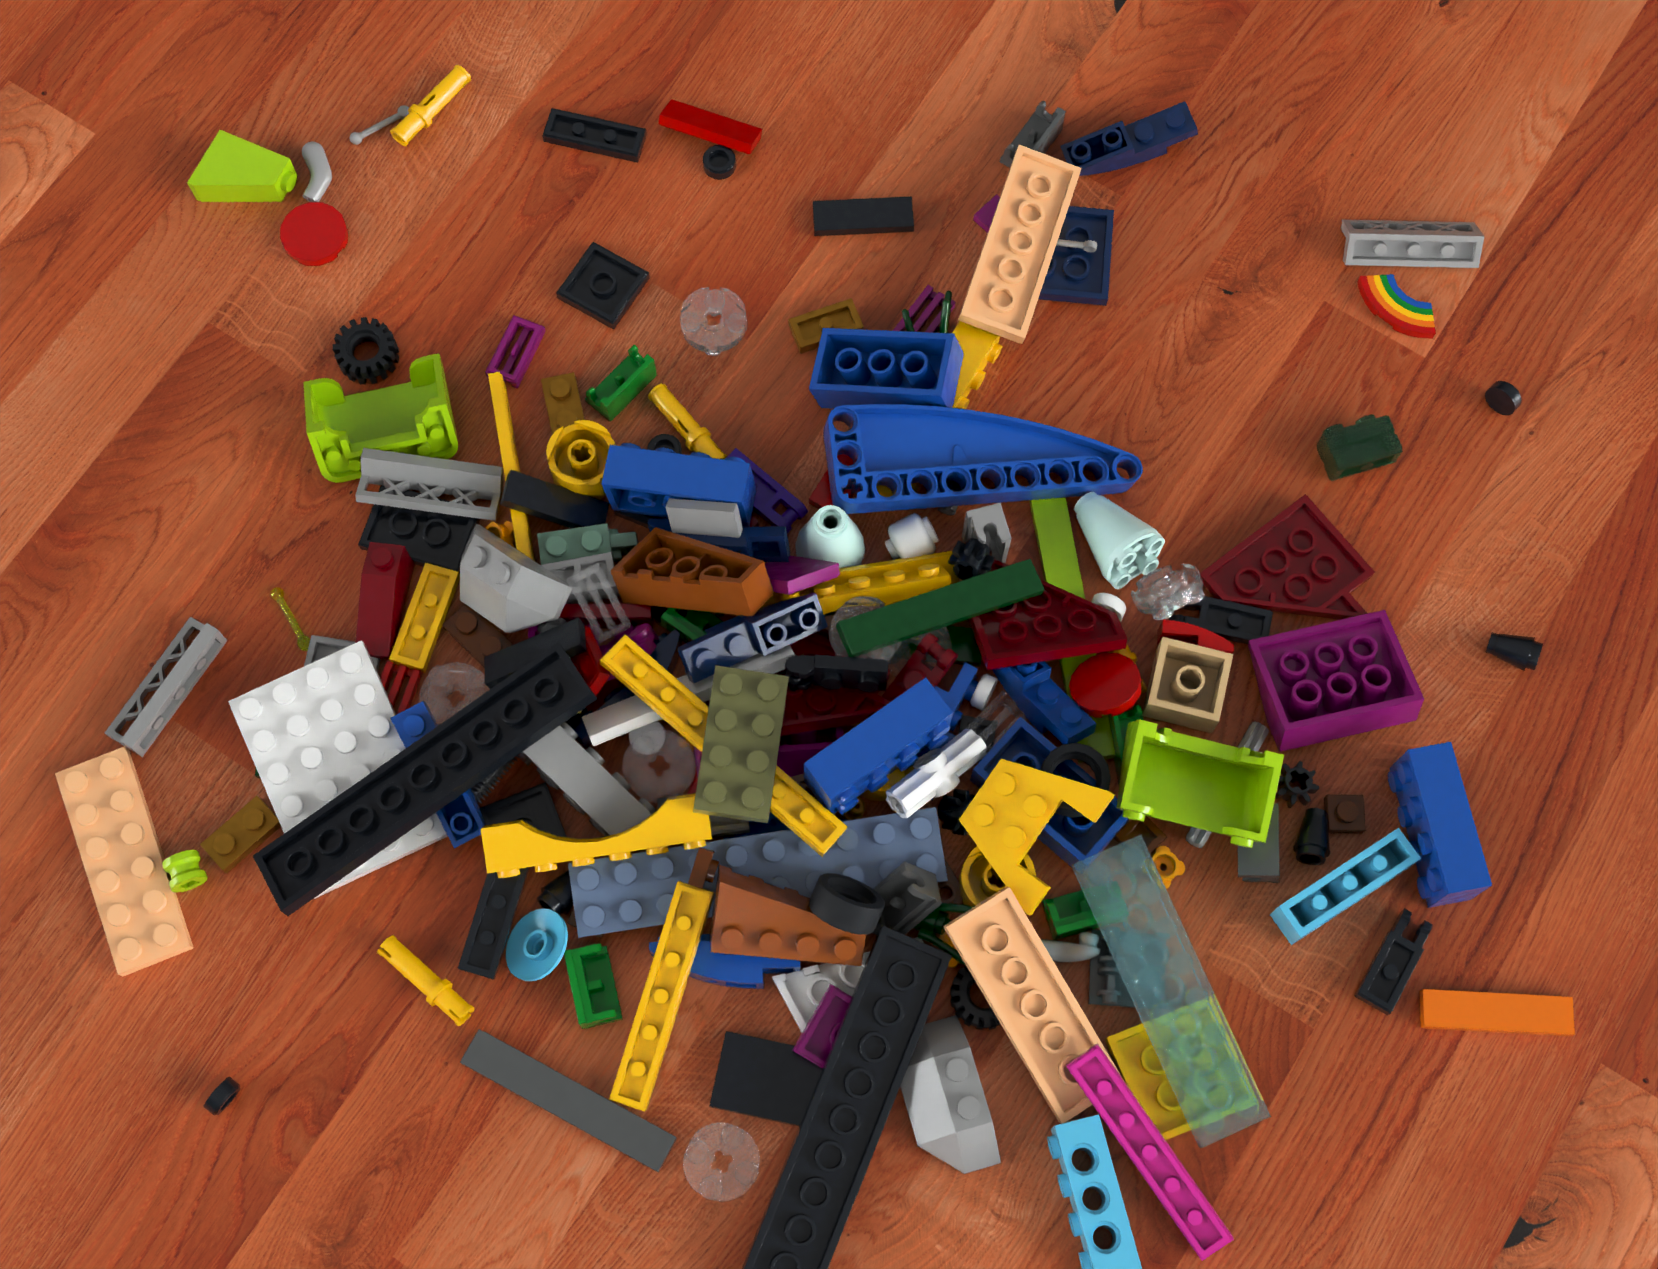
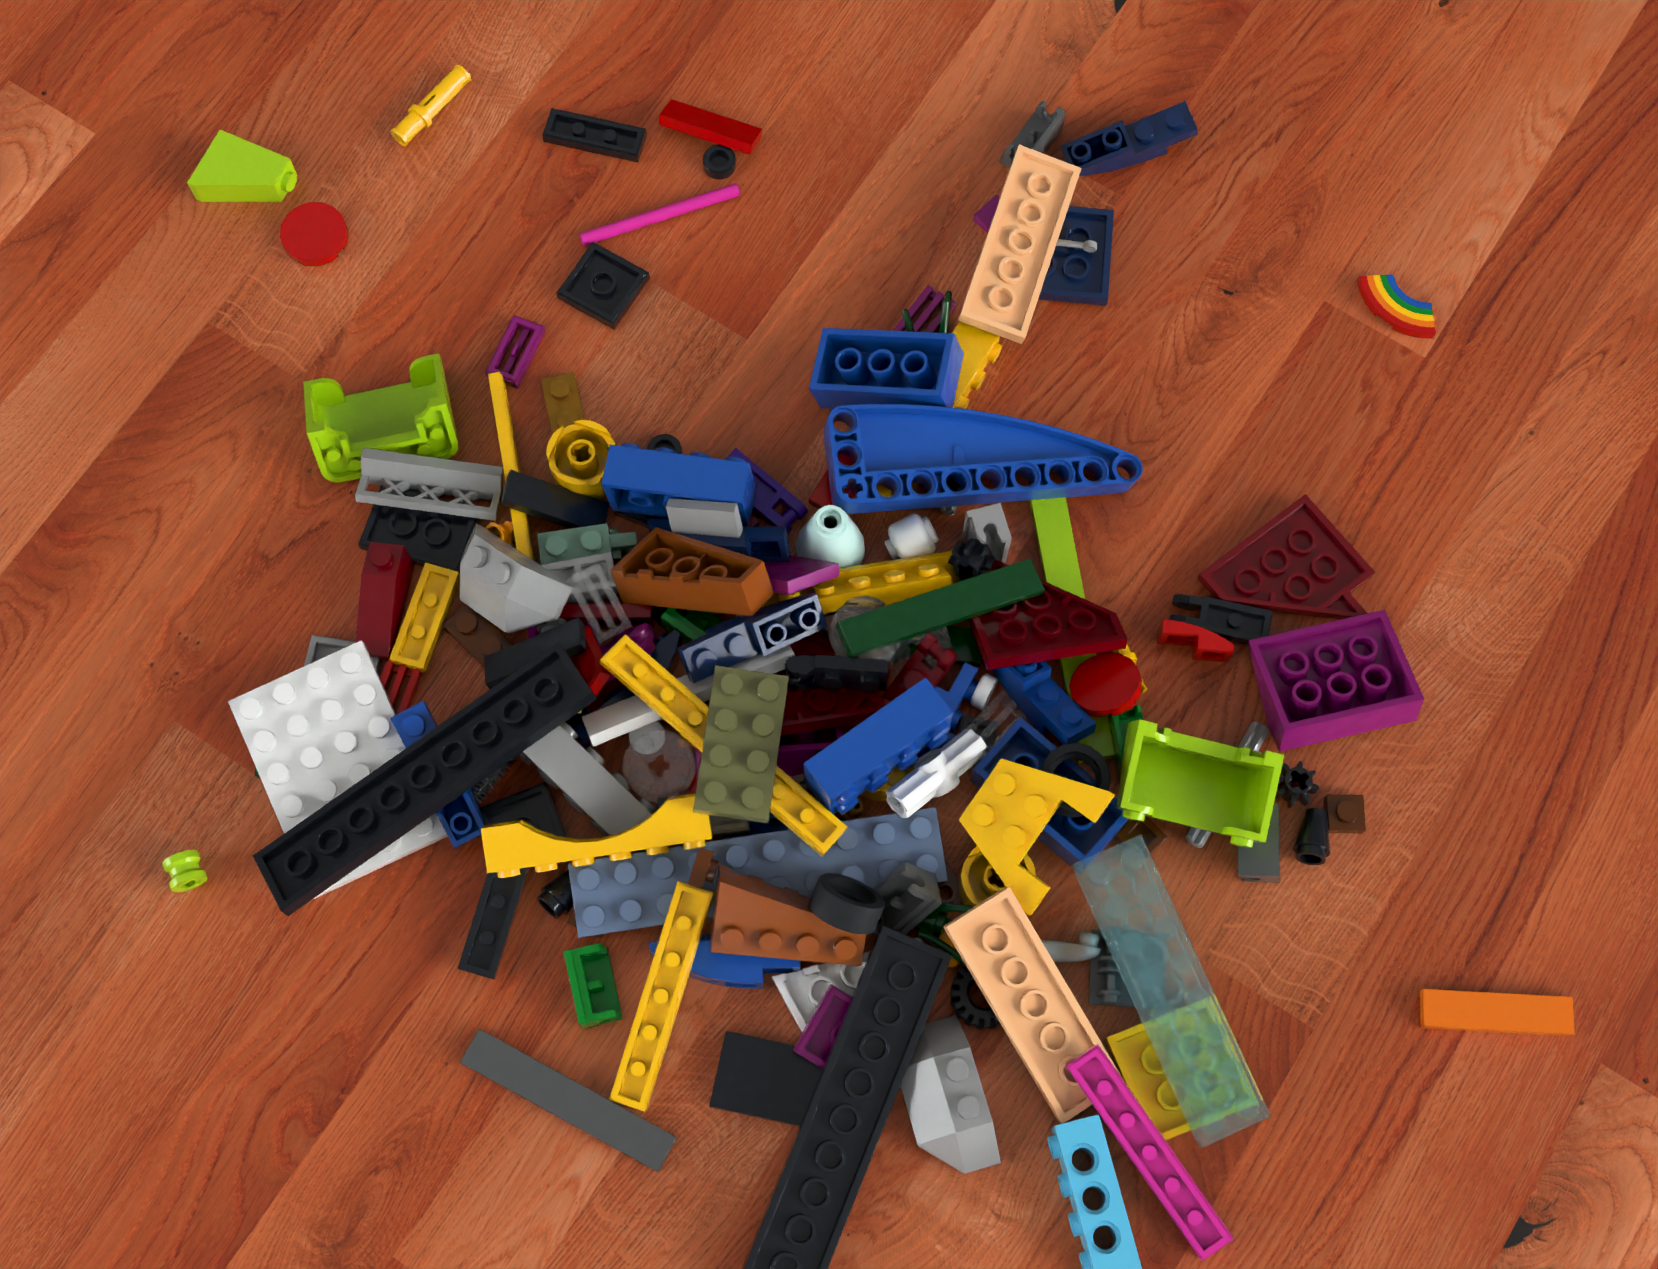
(123, 861): light nougat plate -> none
(170, 690): light grey fence -> none
(222, 1096): black tile -> none
(241, 834): pearl gold plate -> none
(303, 641): clear neon green hinge -> none
(319, 171): light grey arm -> none
(356, 137): light grey hinge -> none
(363, 333): black tyre -> none
(438, 991): yellow pin -> none
(444, 681): clear plate -> none
(536, 944): medium azure dish -> none
(622, 384): green hinge -> none
(659, 214): none -> dark pink piece
(696, 437): yellow pin -> none
(701, 1153): clear plate -> none
(714, 302): clear plate -> none
(808, 326): pearl gold plate -> none
(863, 216): black tile -> none
(952, 808): black gear -> none
(1069, 915): green hinge -> none
(1111, 603): white tile -> none
(1118, 539): light aqua cone -> none
(1168, 590): clear plate -> none
(1173, 865): light orange plate -> none
(1187, 685): tan brick -> none
(1345, 886): medium azure brick -> none
(1359, 446): clear green brick -> none
(1393, 965): black hinge -> none
(1412, 243): light grey fence -> none
(1439, 825): blue brick -> none
(1503, 398): black tile -> none
(1516, 650): black cone -> none

